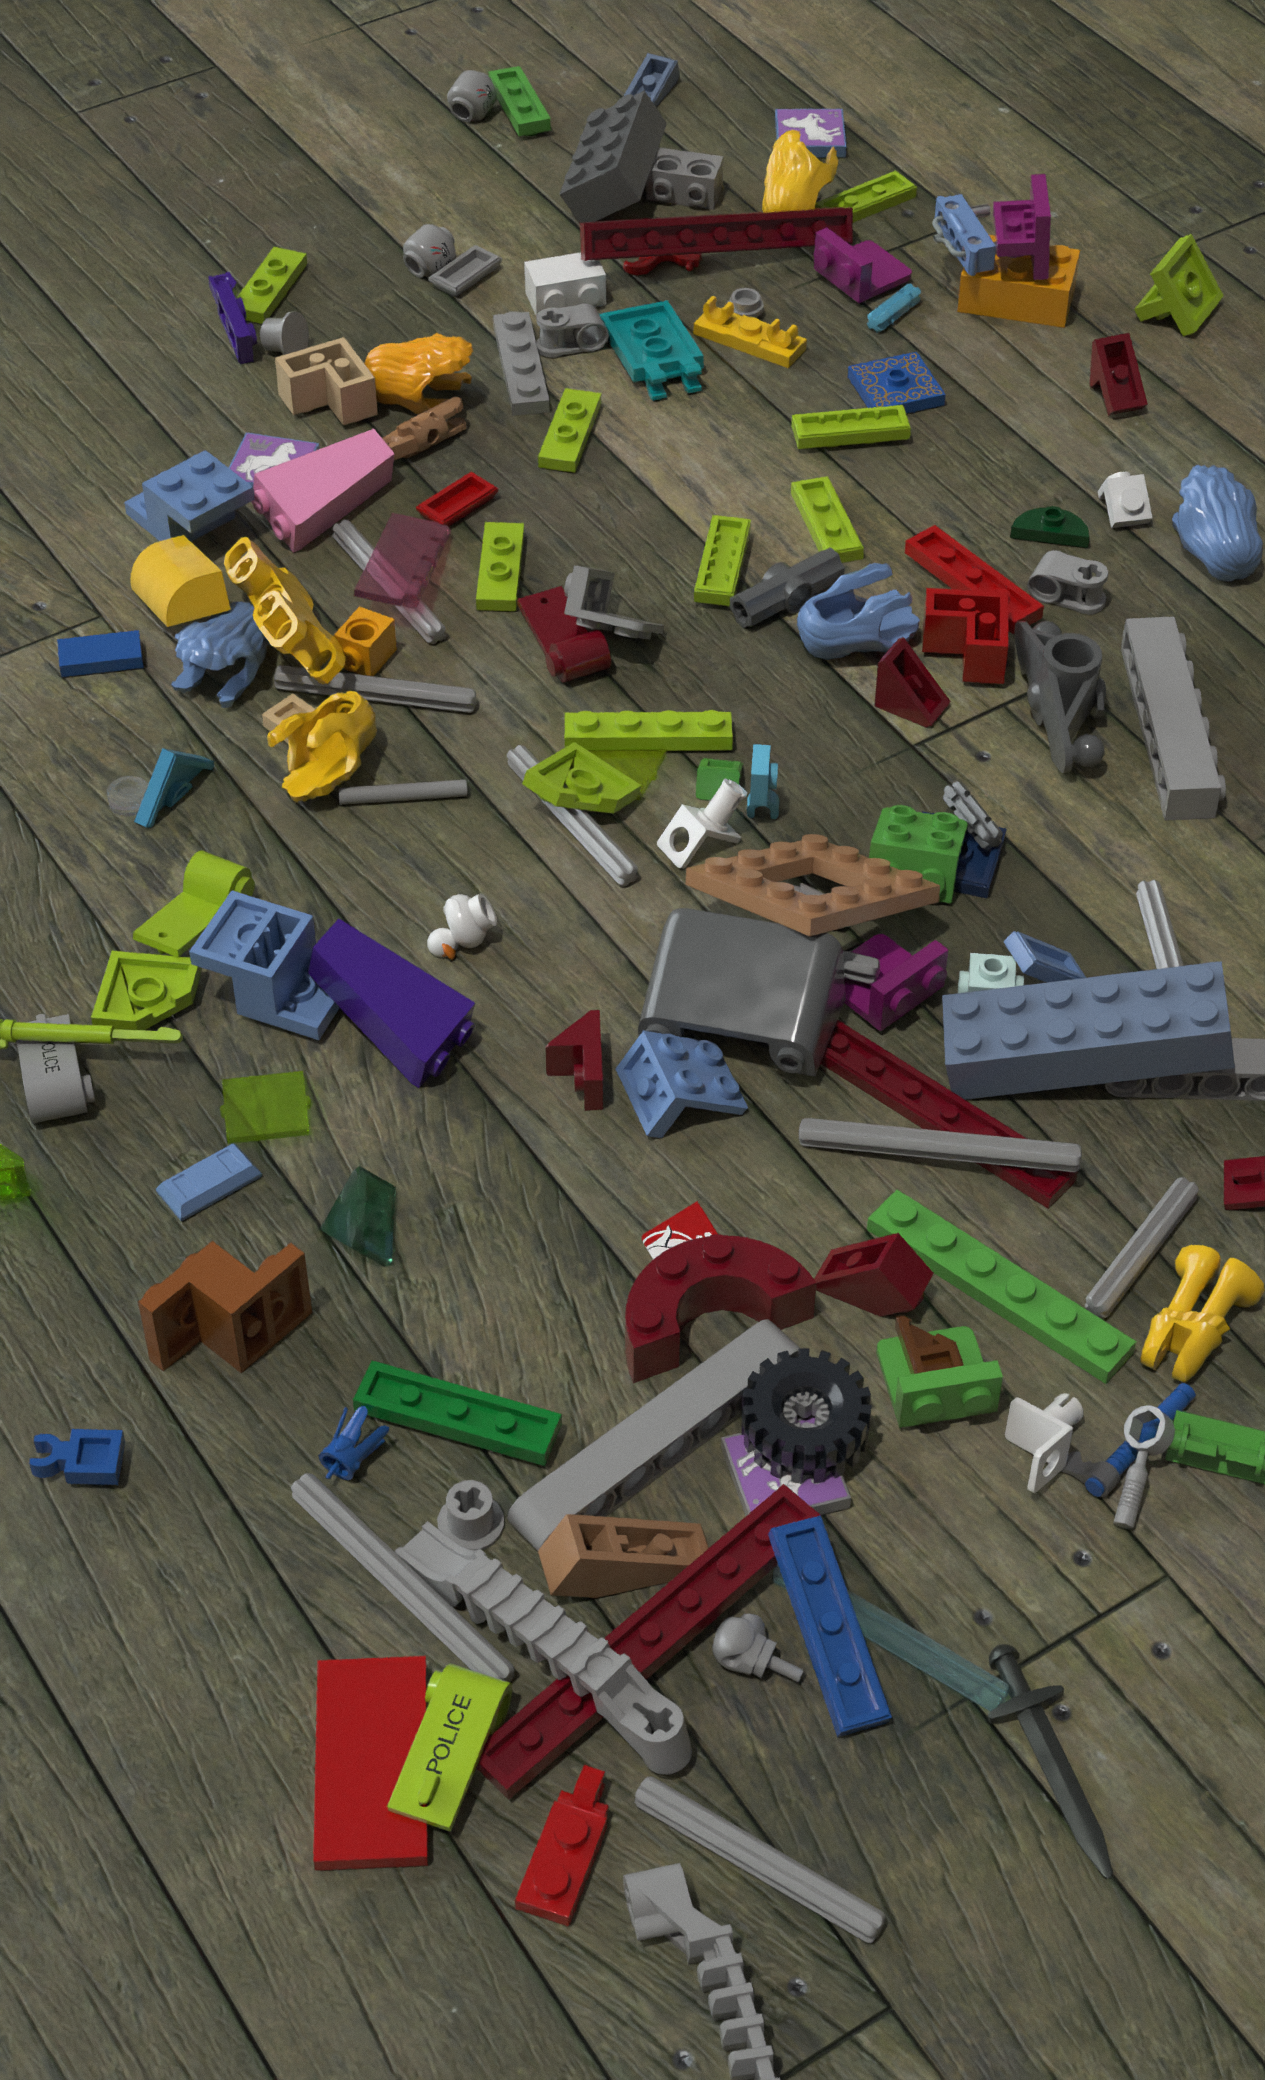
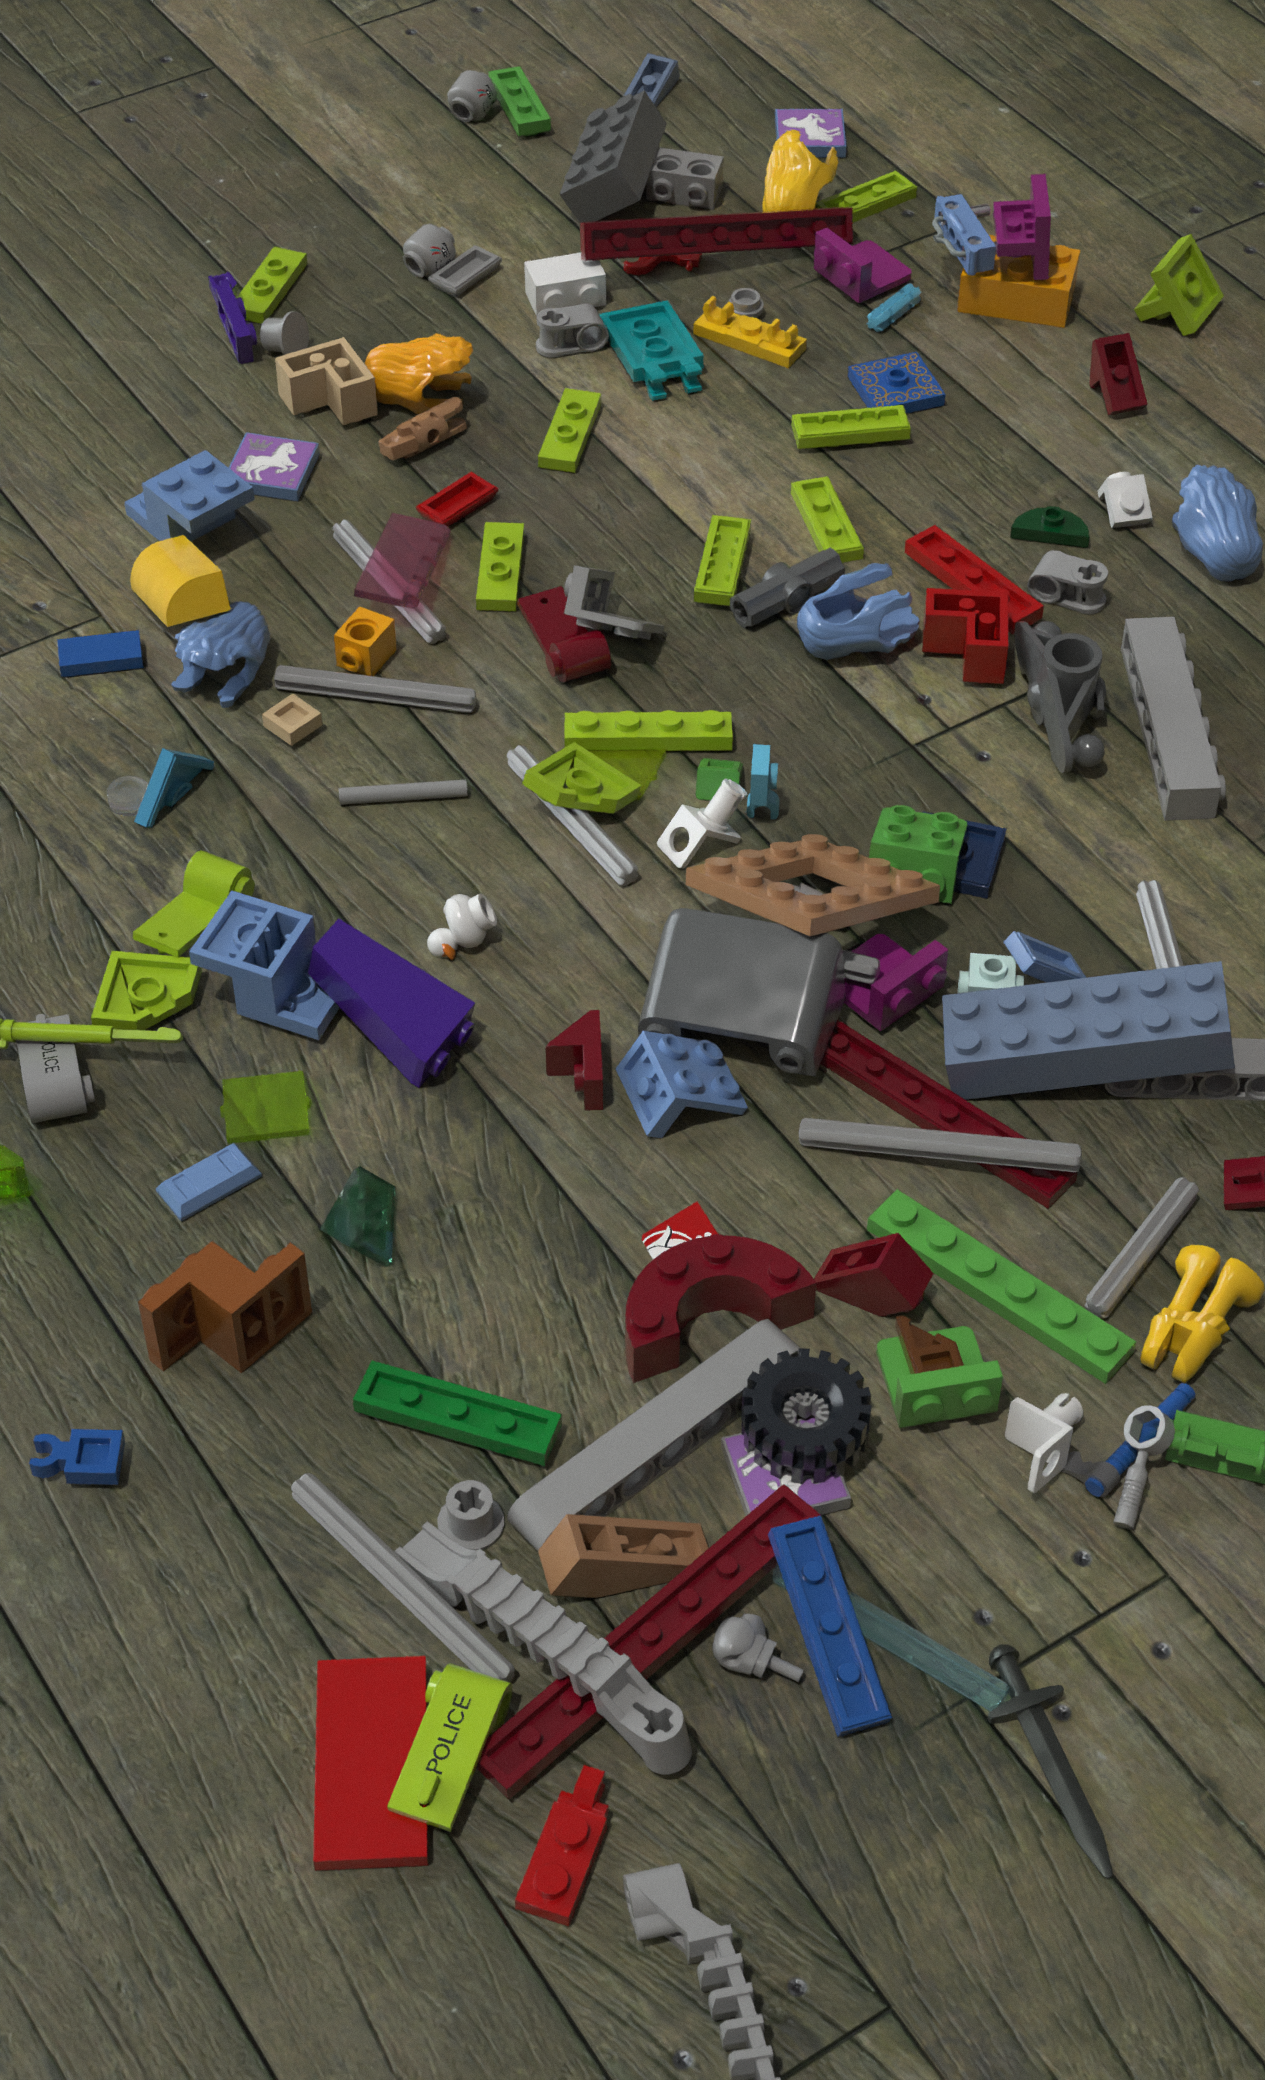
(284, 610): yellow piece -> none
(321, 487): bright pink slope -> none
(325, 744): yellow hair -> none
(340, 1455): blue piece -> none
(521, 363): light grey plate -> none
(760, 1859): light grey axle -> none
(907, 686): dark red slope -> none
(970, 810): dark grey axle -> none

